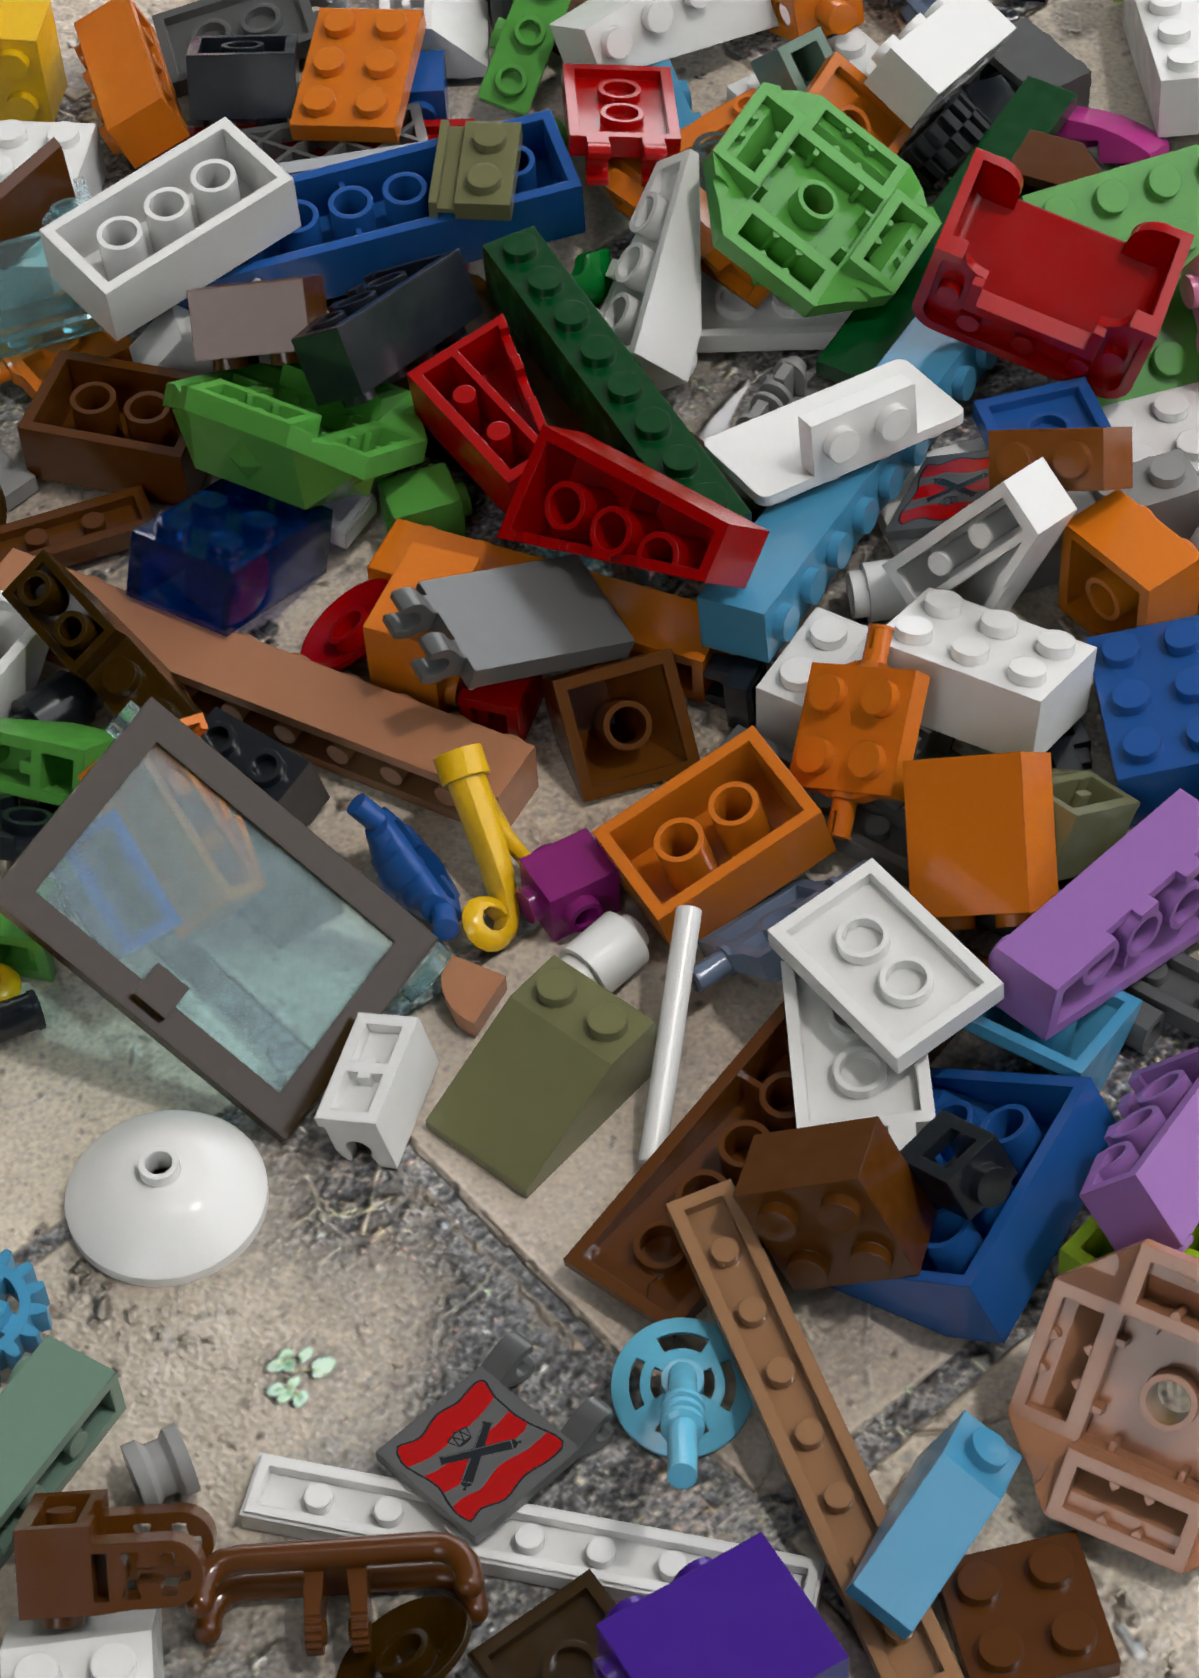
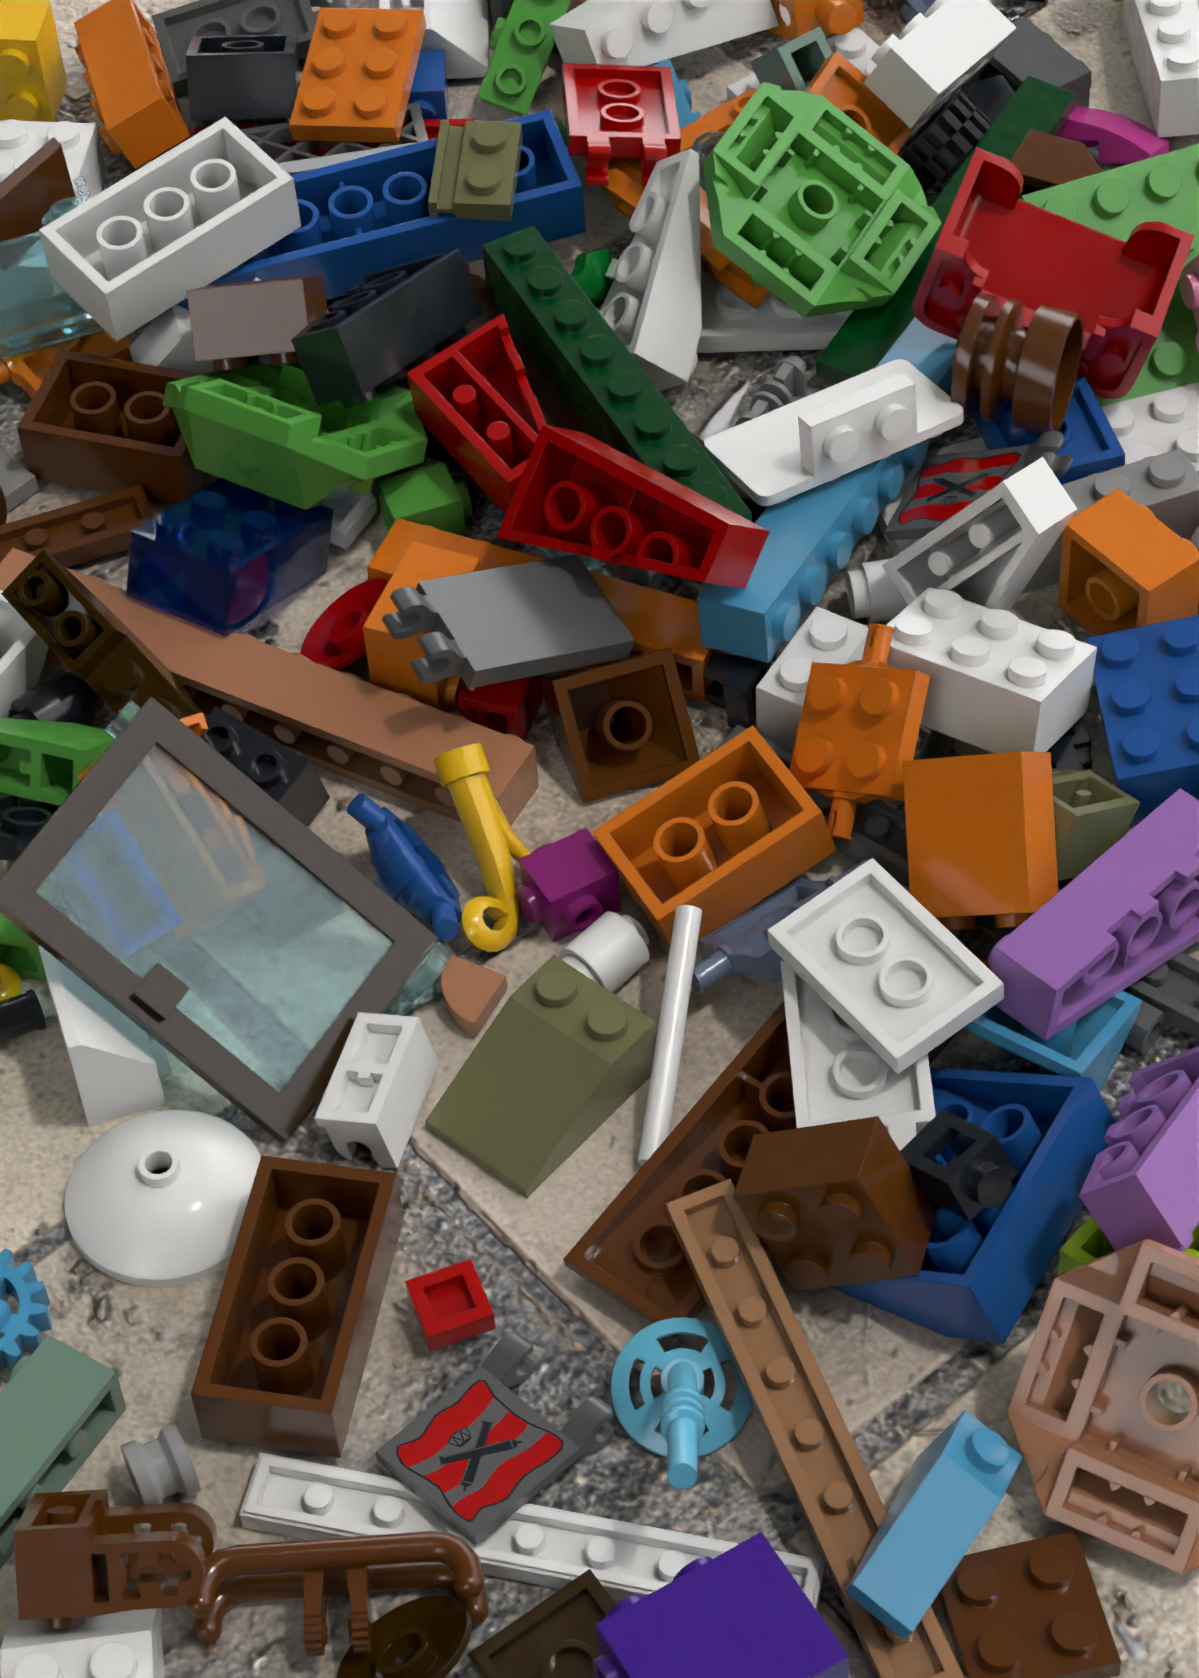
(108, 1053): none -> white slope
(298, 1307): none -> reddish brown brick
(450, 1305): none -> red plate
(1004, 361): none -> reddish brown wheel
(1077, 456): dark orange brick -> none

